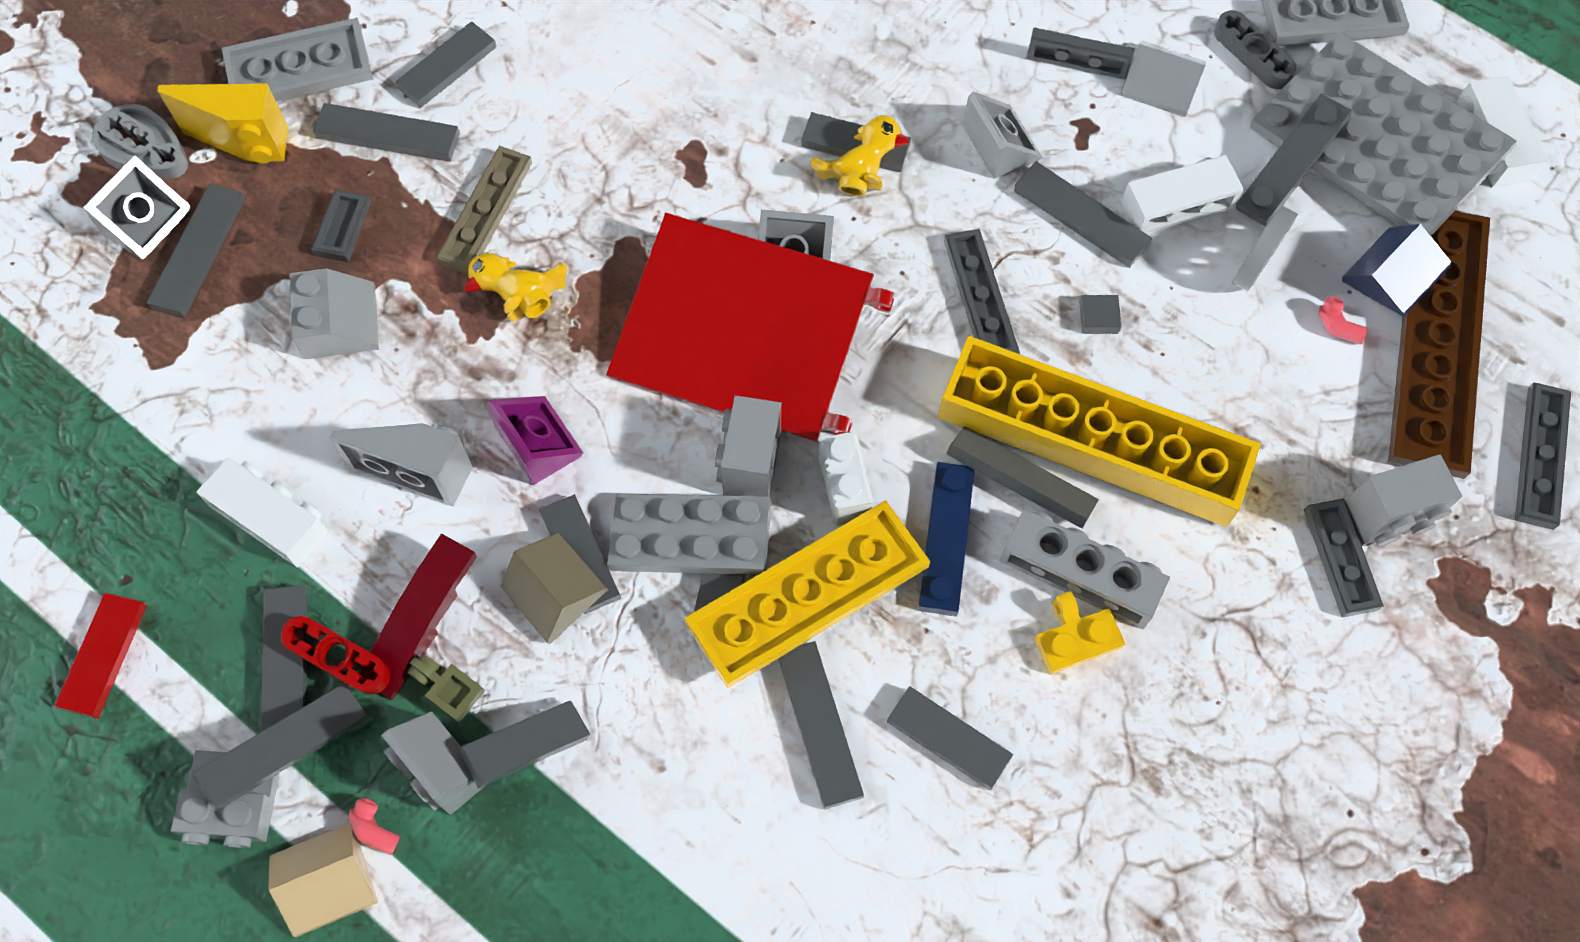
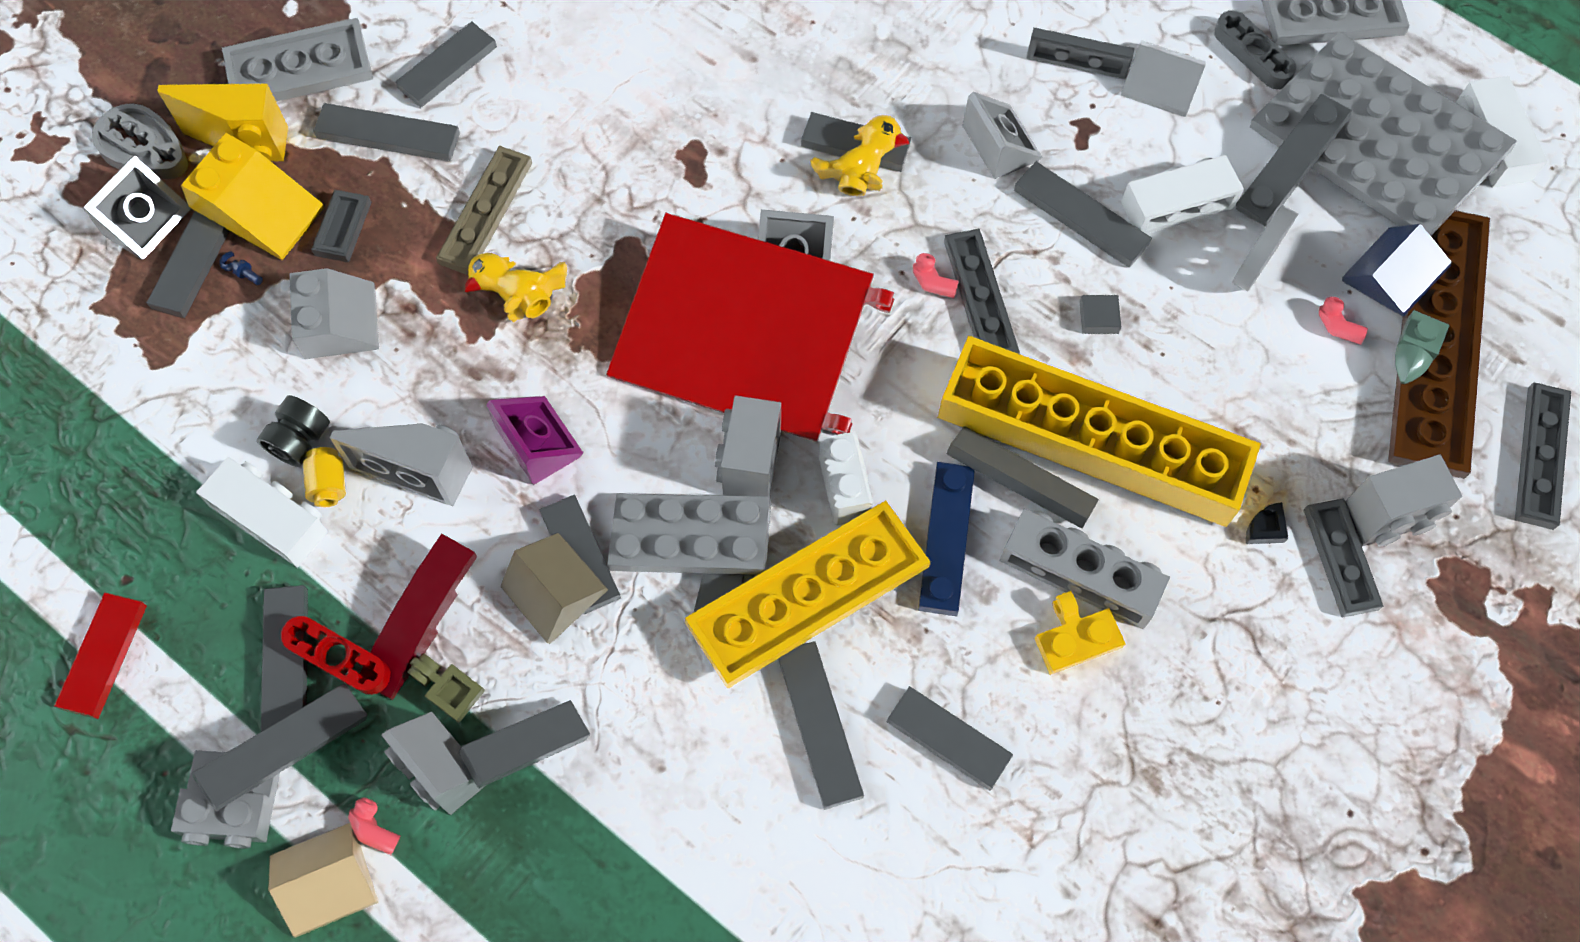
(240, 268): none -> dark blue hand
(250, 197): none -> yellow slope
(295, 427): none -> pearl dark grey wheel
(324, 477): none -> yellow brick
(930, 279): none -> coral arm
(1268, 526): none -> black tile
(1418, 345): none -> sand green plate

